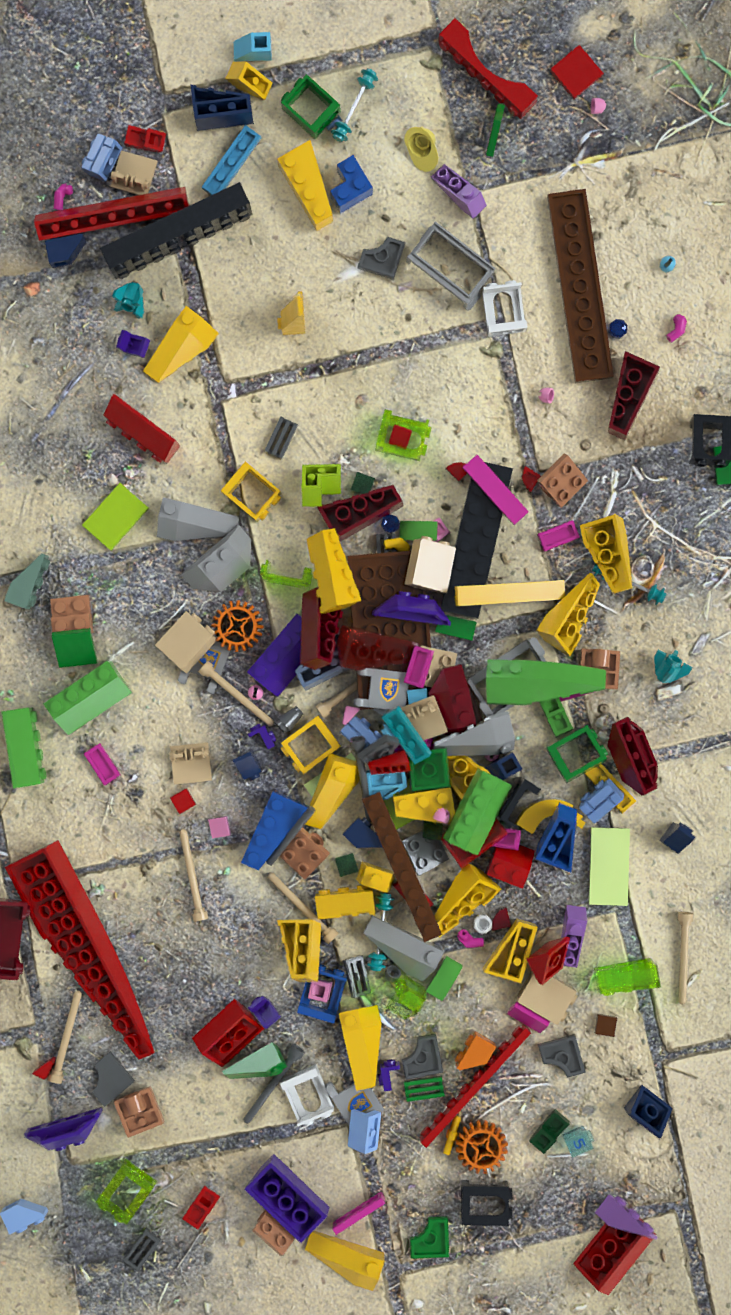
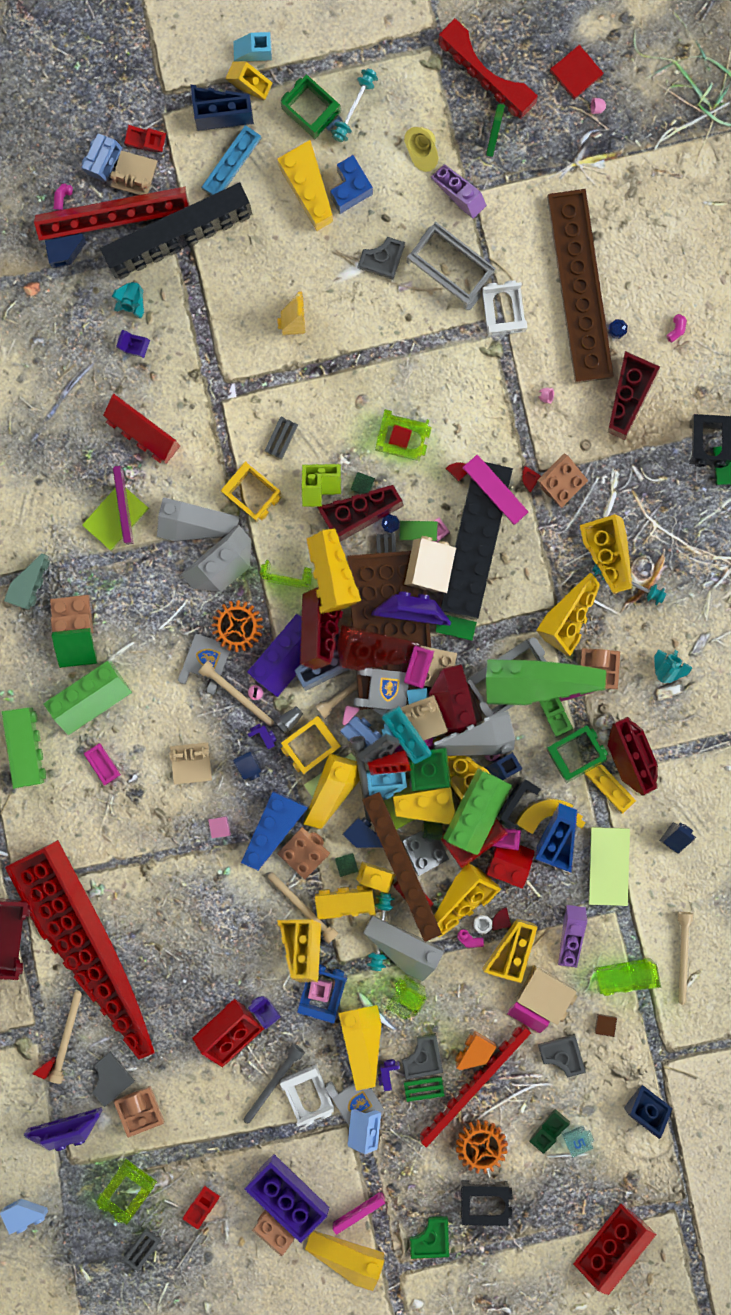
(123, 505): none -> magenta tile
(183, 342): yellow wedge -> none
(183, 801): red tile -> none
(187, 641): tan brick -> none
(199, 911): tan piece -> none
(262, 1063): slope -> none
(290, 836): dark grey bar -> none
(351, 983): dark grey tile -> none
(397, 543): yellow arm -> none
(397, 973): dark grey hinge -> none
(442, 815): bright pink hinge -> none
(444, 978): bright green slope -> none
(452, 1135): yellow bar -> none
(509, 592): yellow tile -> none
(548, 959): red slope -> none
(558, 536): dark pink tile -> none
(600, 800): medium blue brick -> none
(618, 1216): medium lavender slope -> none
(671, 266): medium azure hinge -> none

